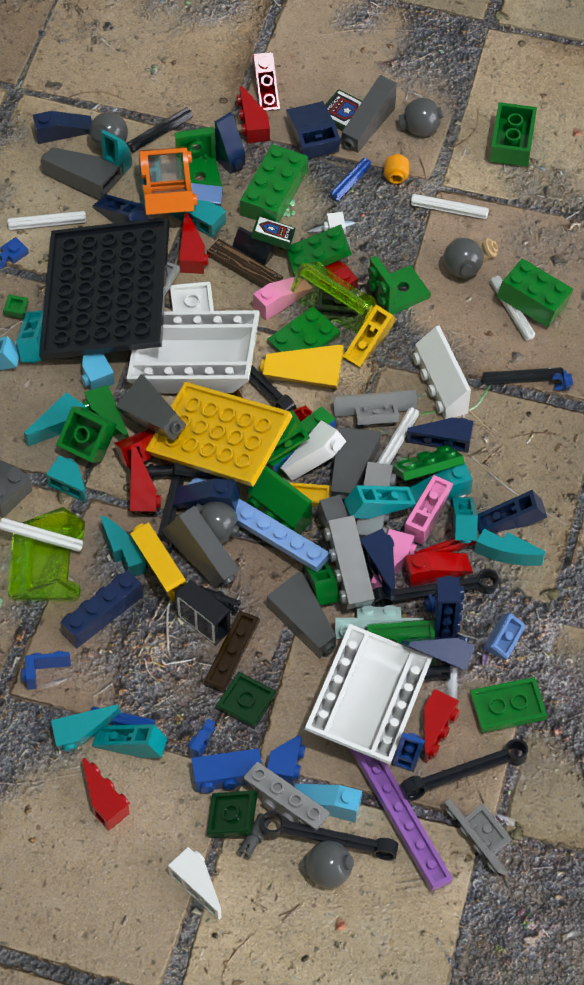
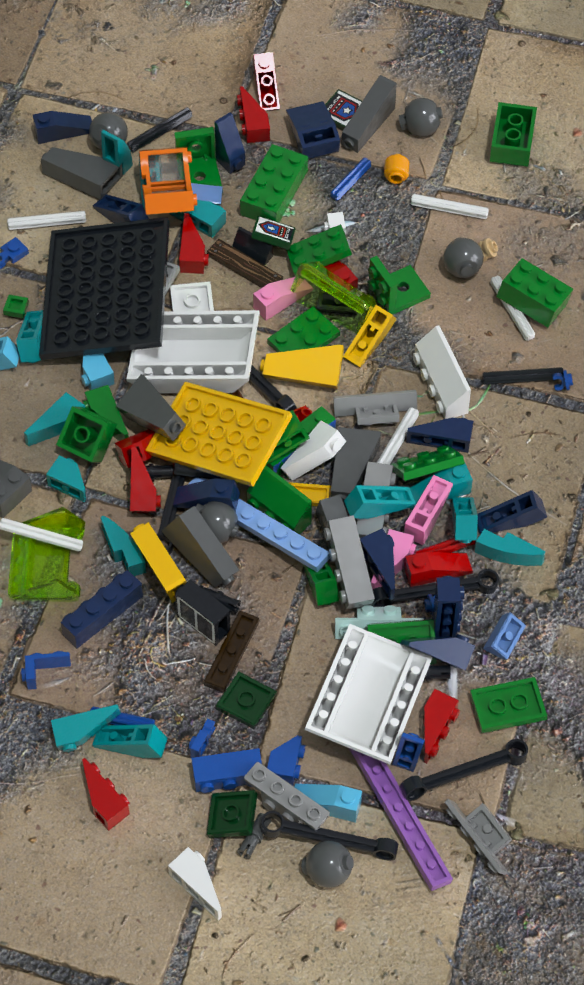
(302, 614): dark grey slope -> none

